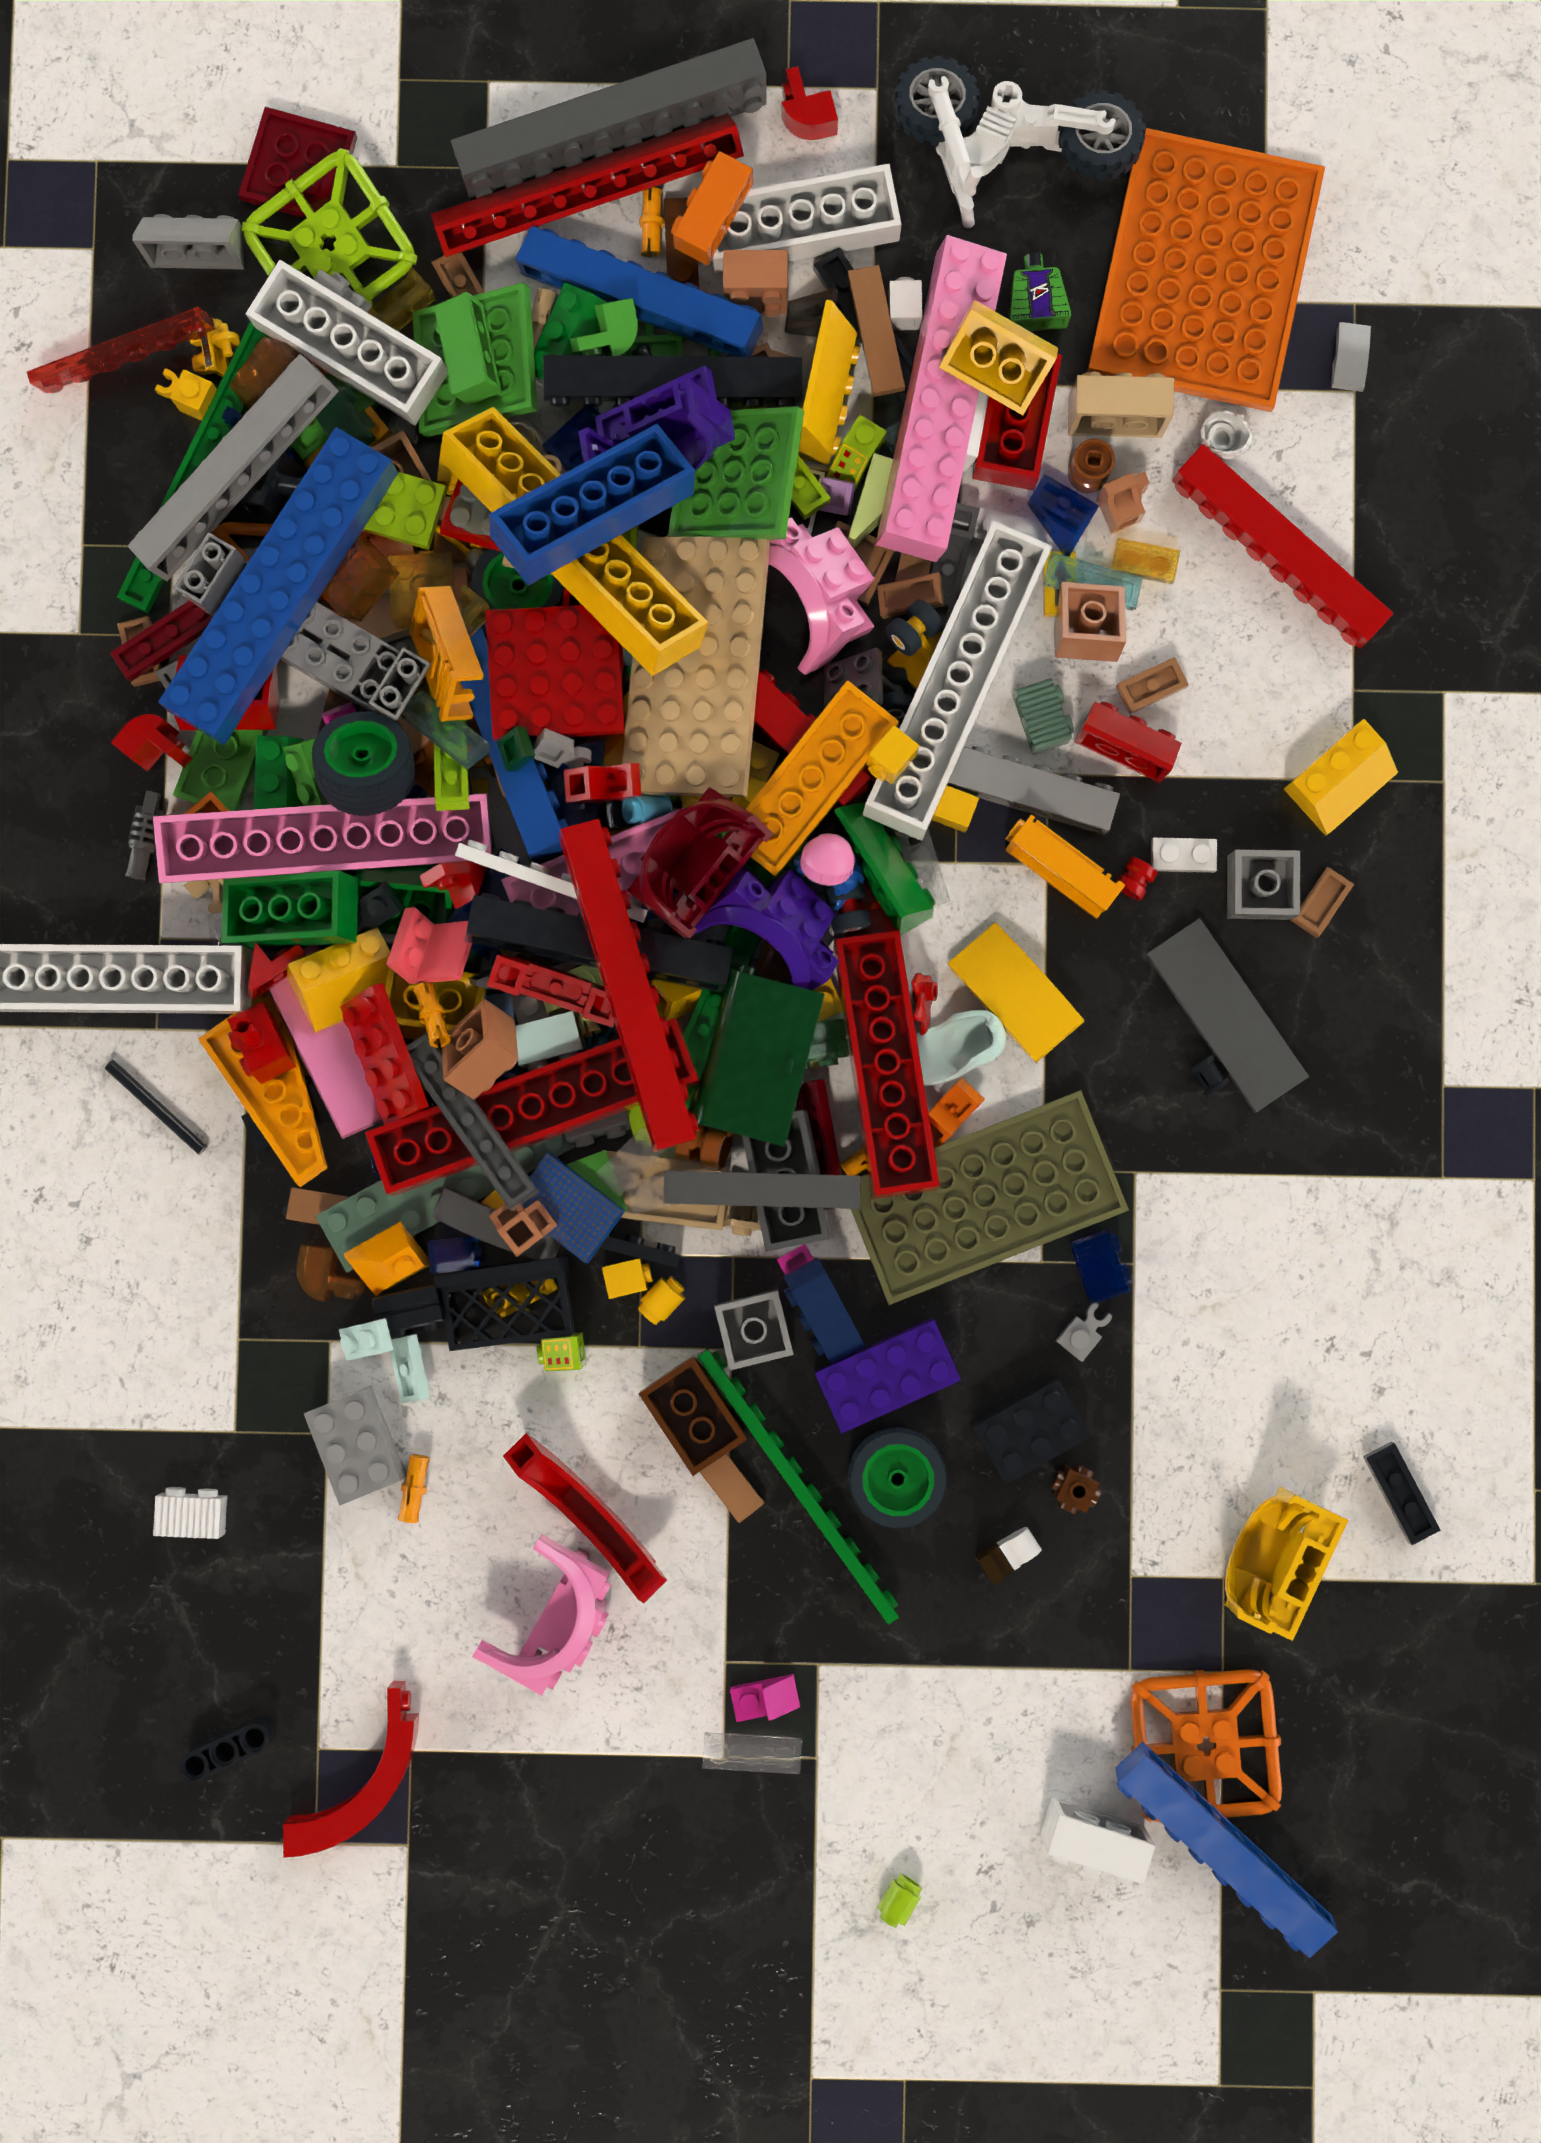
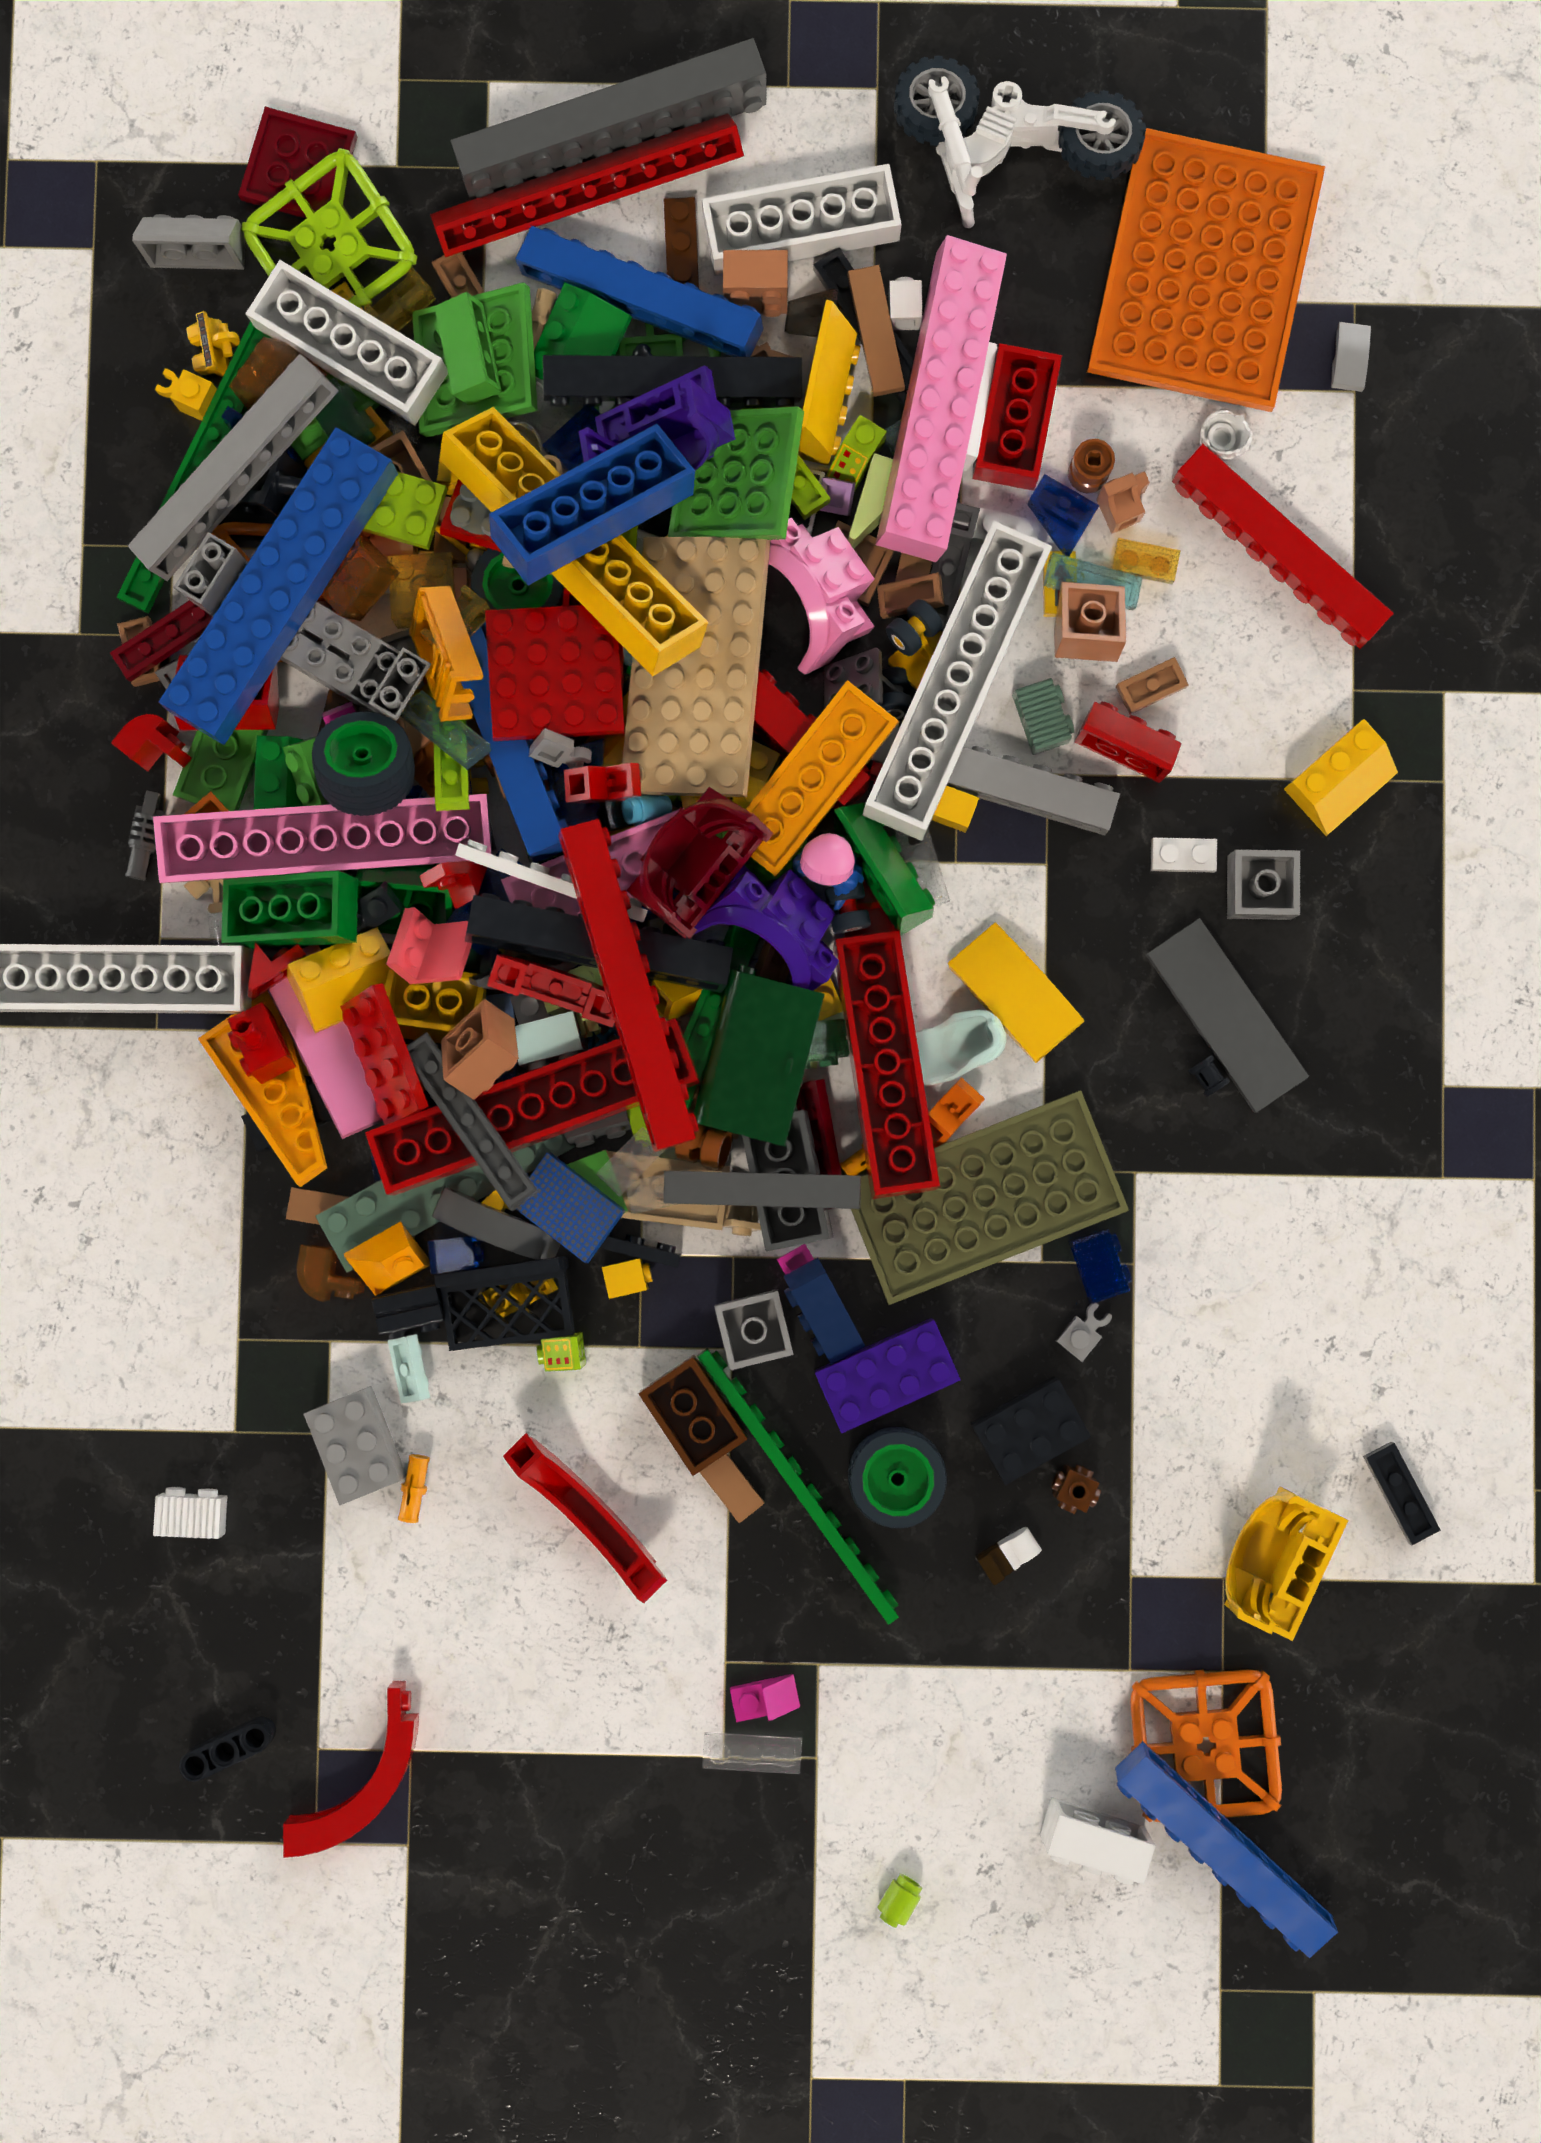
(121, 350): clear red plate -> none
(156, 1107): black bar -> none
(340, 285): light grey plate -> none
(365, 1339): light aqua plate -> none
(432, 1015): light orange pin -> none
(516, 748): dark green plate -> none
(522, 1226): nougat brick -> none
(563, 1627): bright pink piece -> none
(617, 330): bright green brick -> none
(651, 222): light orange pin -> none
(661, 1300): yellow brick -> none
(712, 207): orange brick -> none
(807, 116): red brick -> none
(892, 755): yellow brick -> none
(924, 993): red plate -> none
(998, 357): yellow slope -> none
(1038, 296): torso -> none
(1062, 866): light orange door -> none
(1120, 405): tan brick -> none
(1136, 878): red wheel -> none
(1322, 902): medium nougat tile -> none

